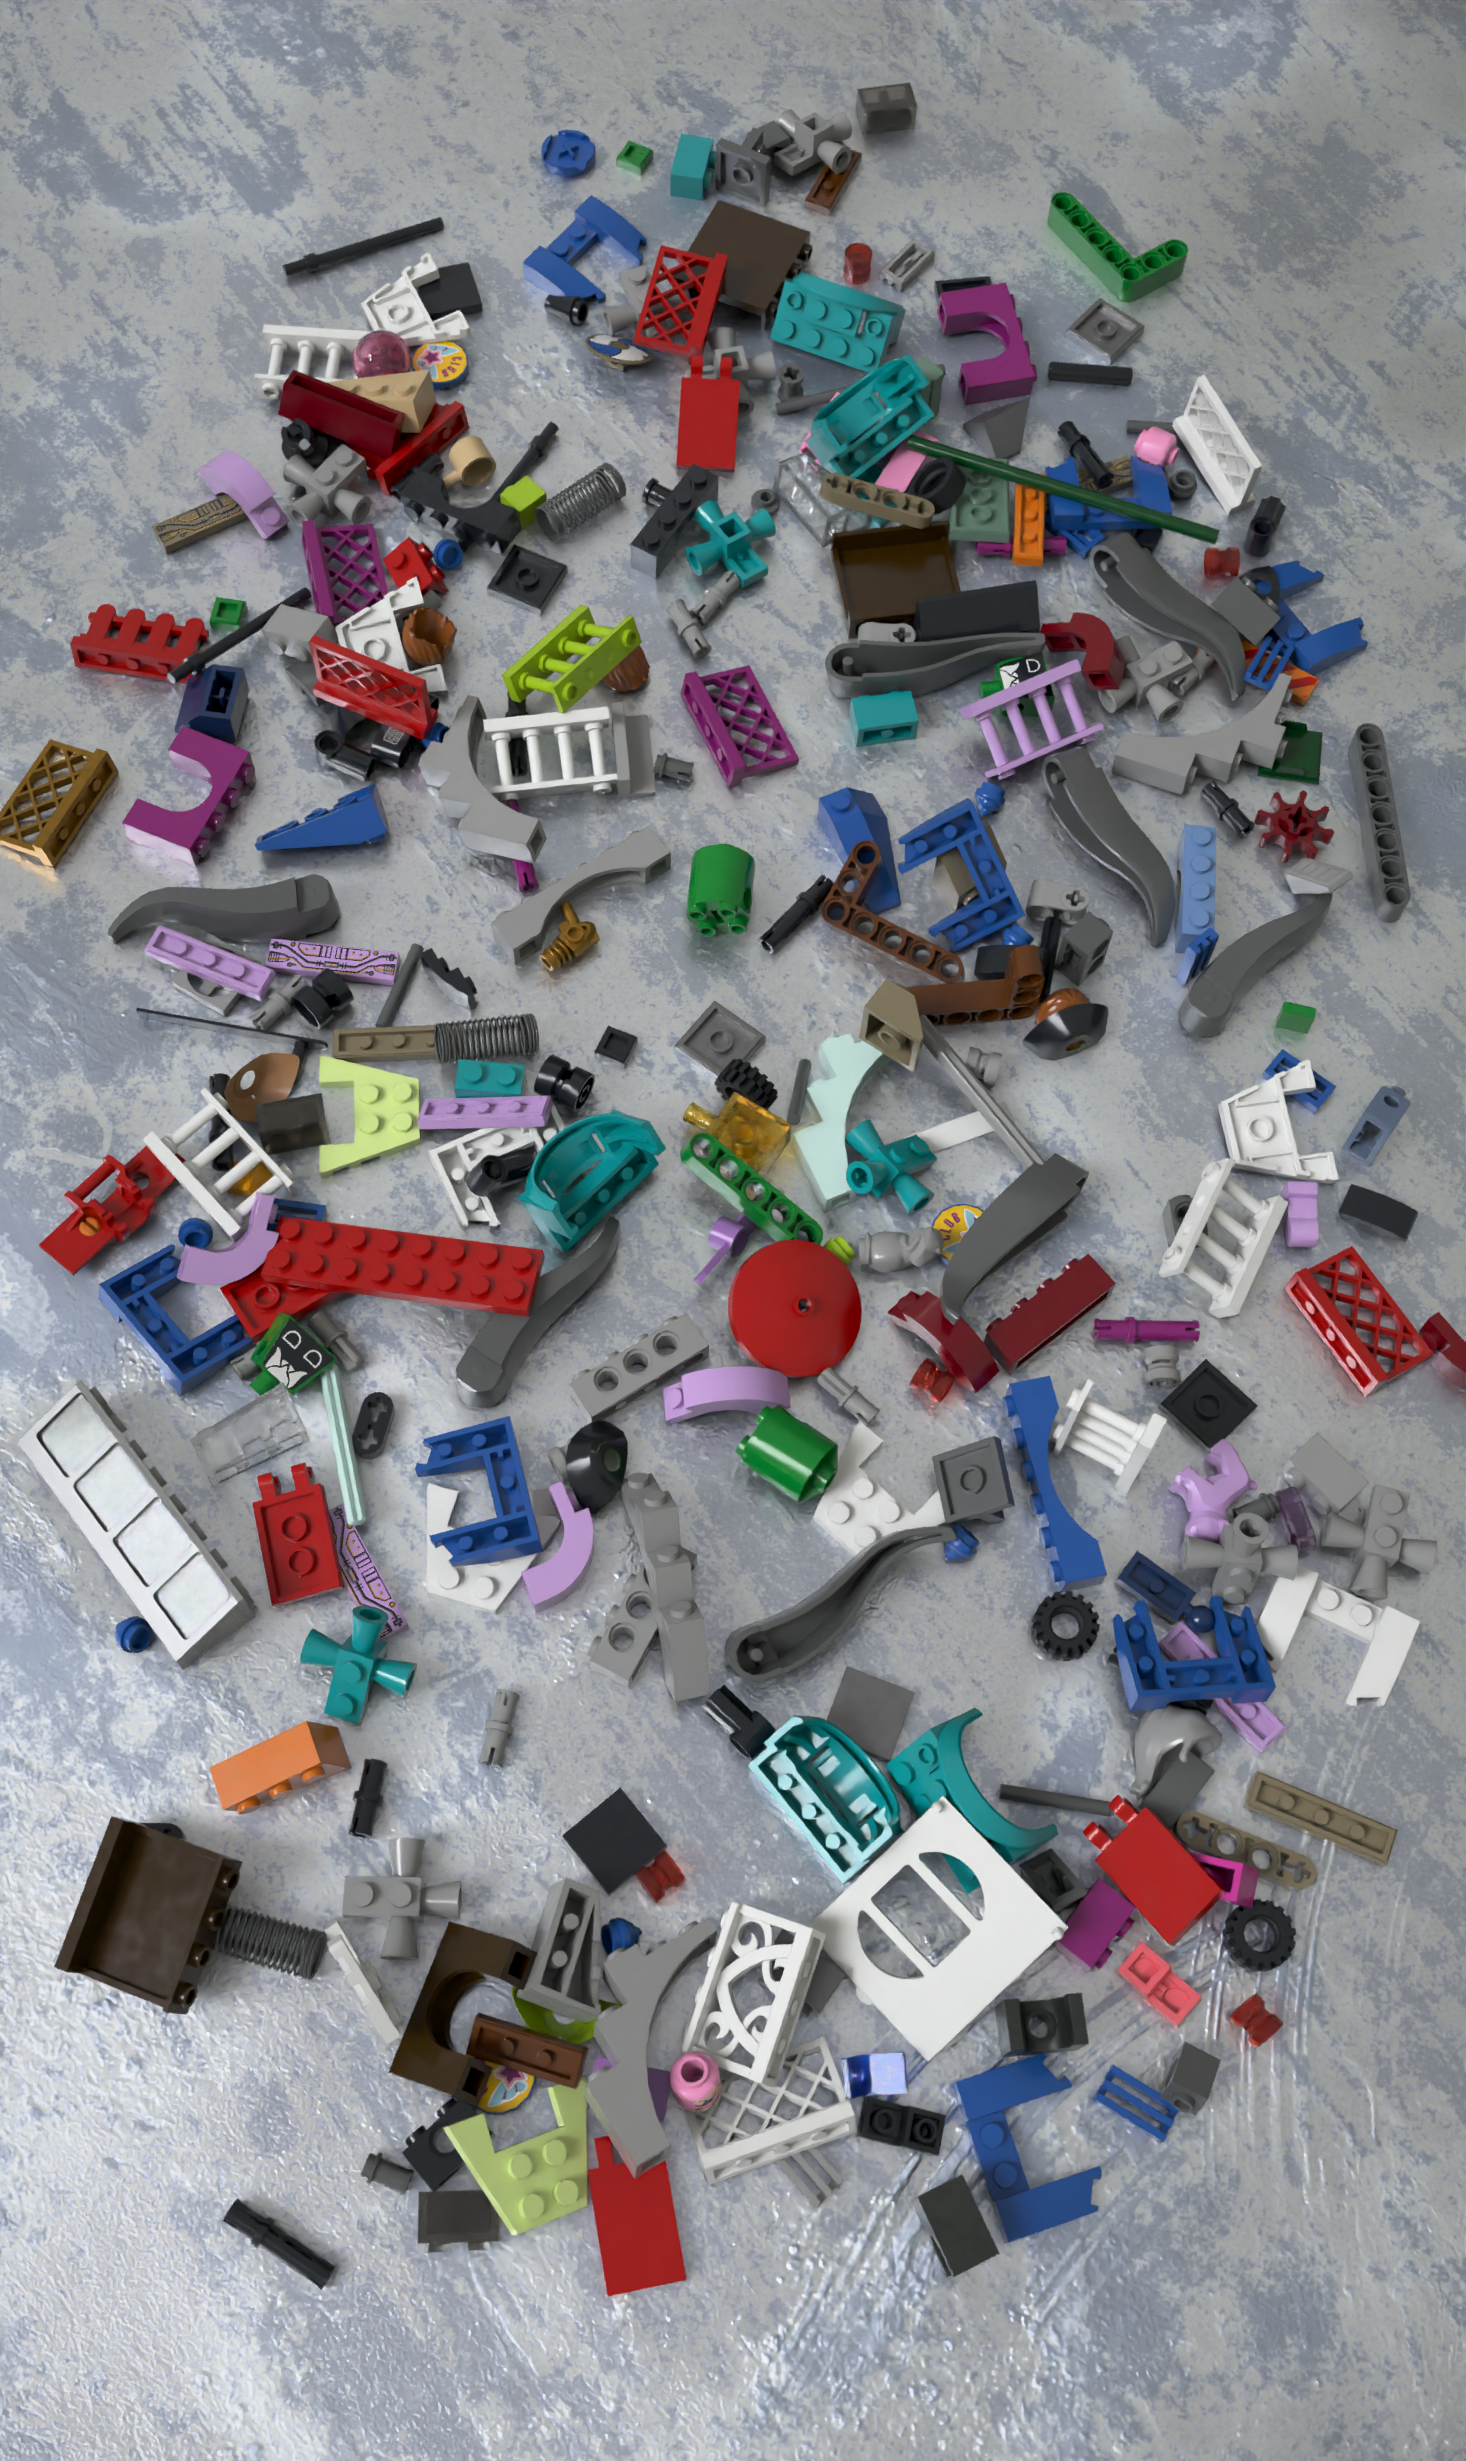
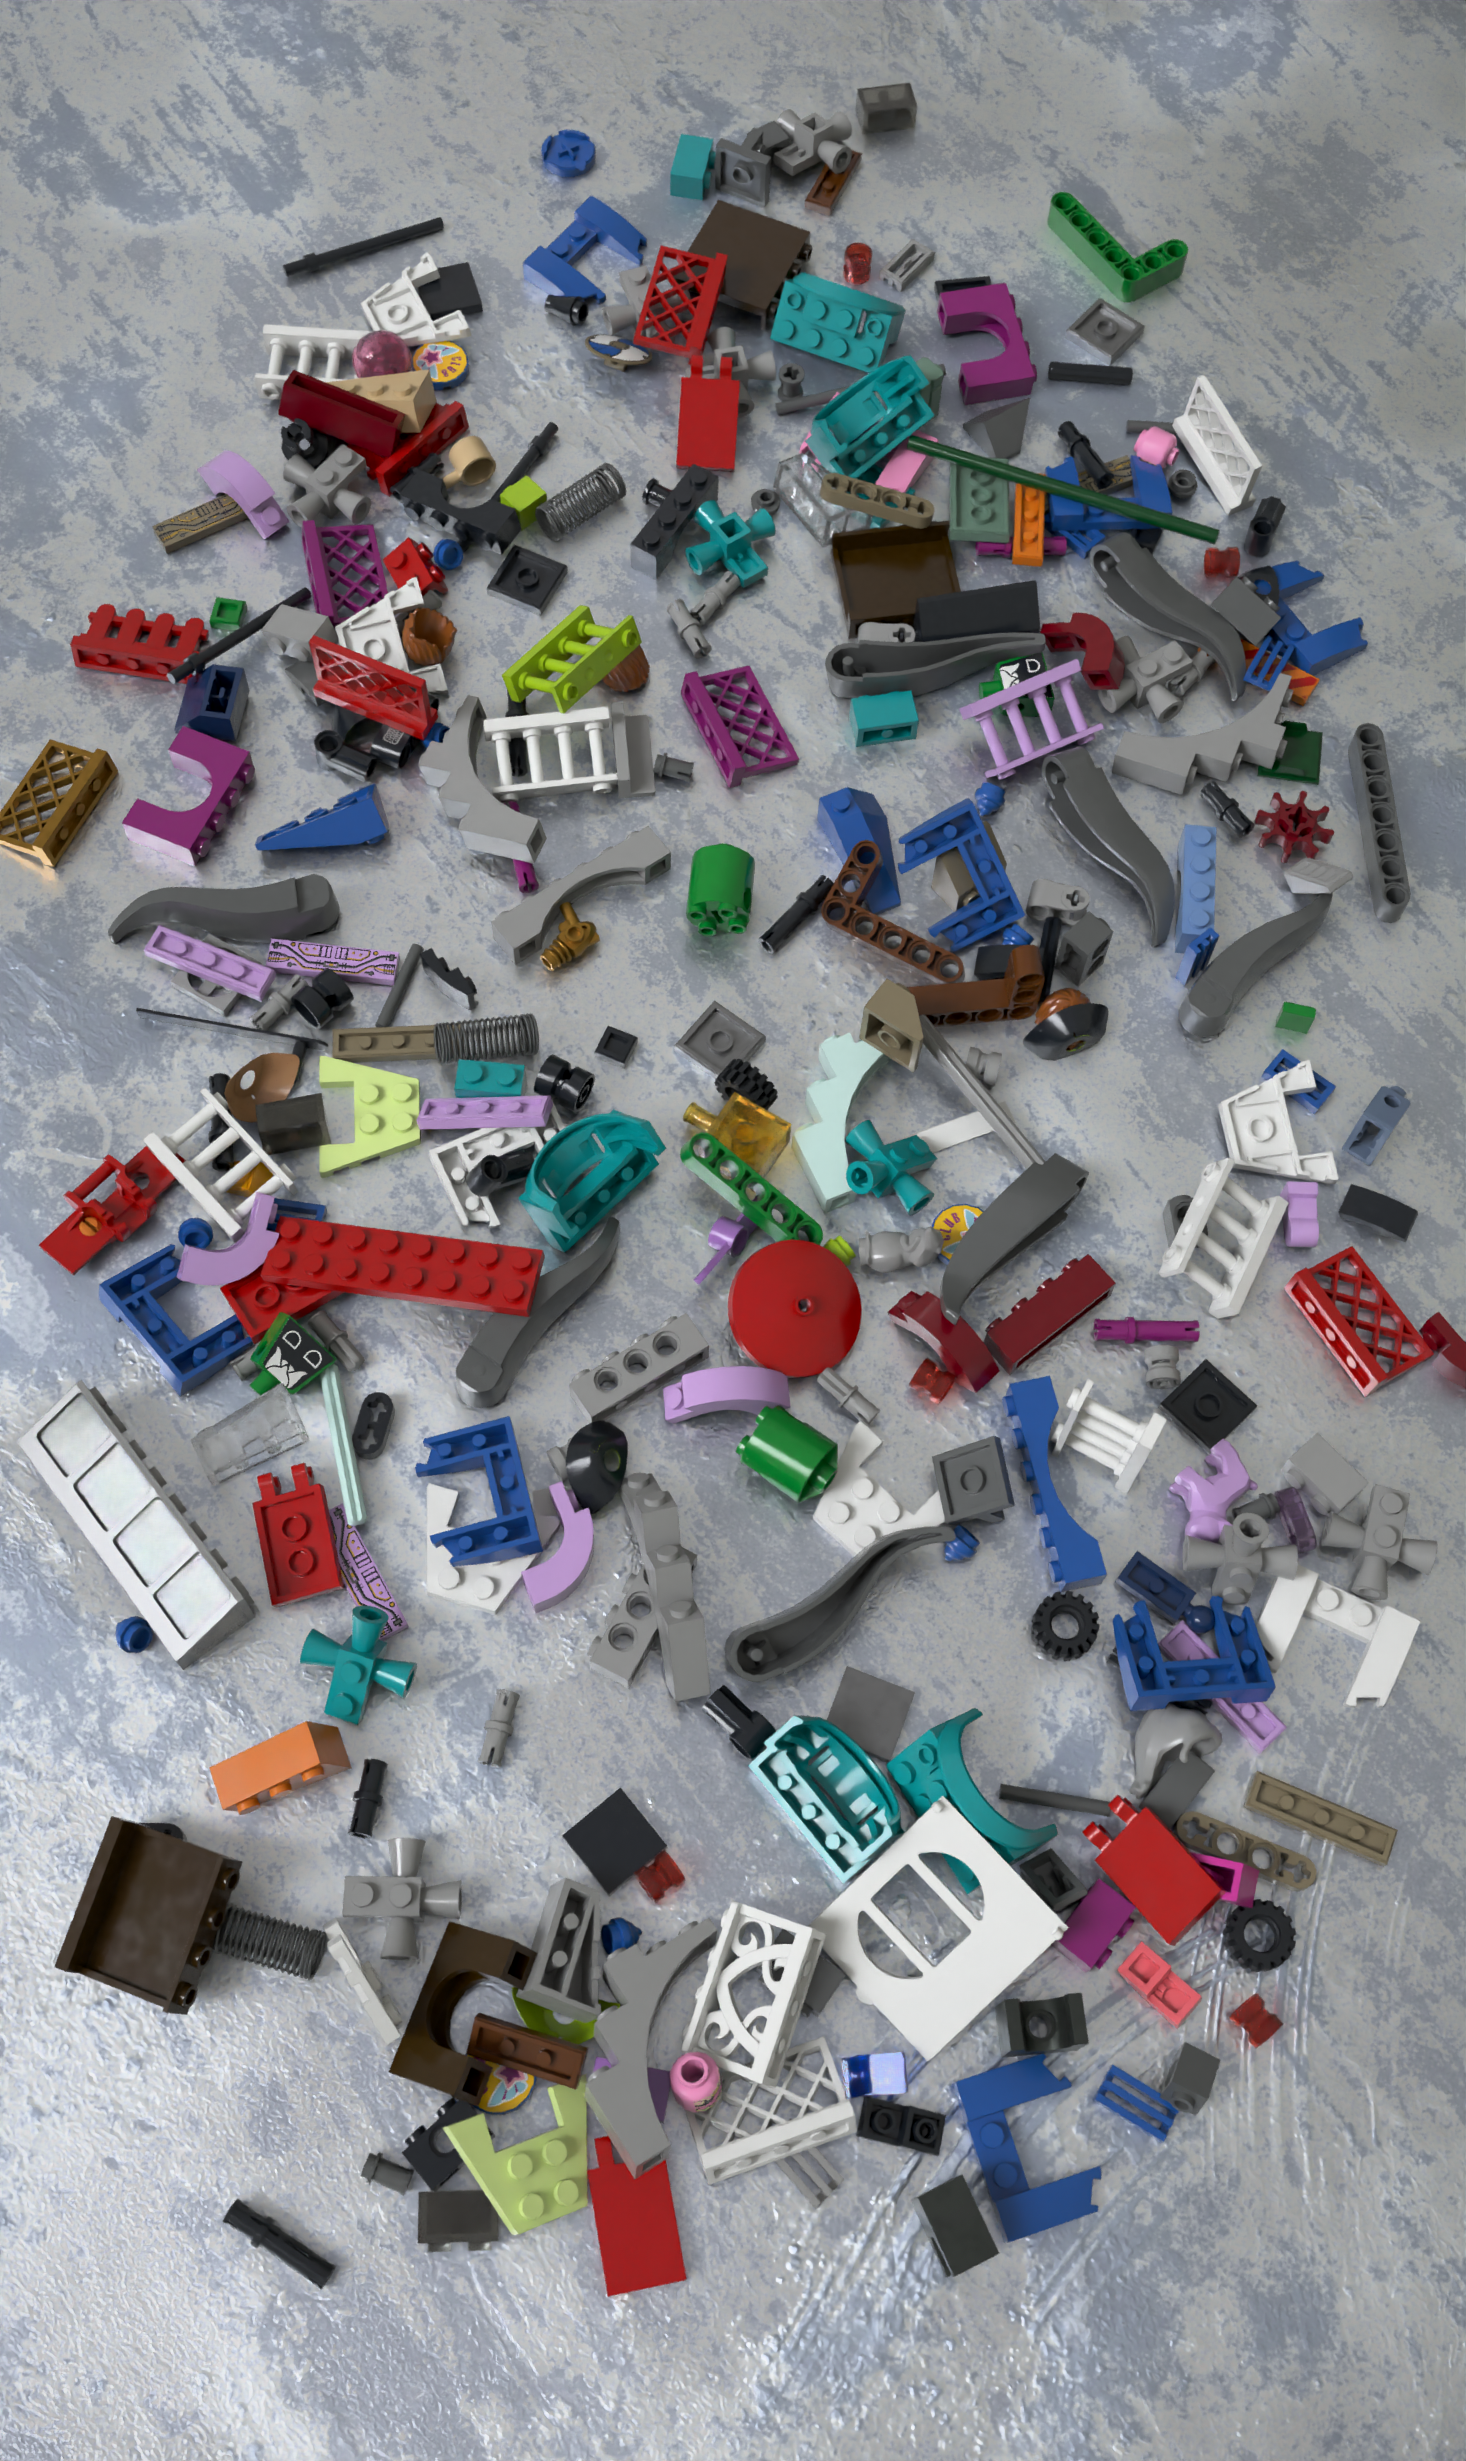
(634, 157): green tile -> none
(799, 1092): dark grey bar -> none
(939, 483): black tyre -> none

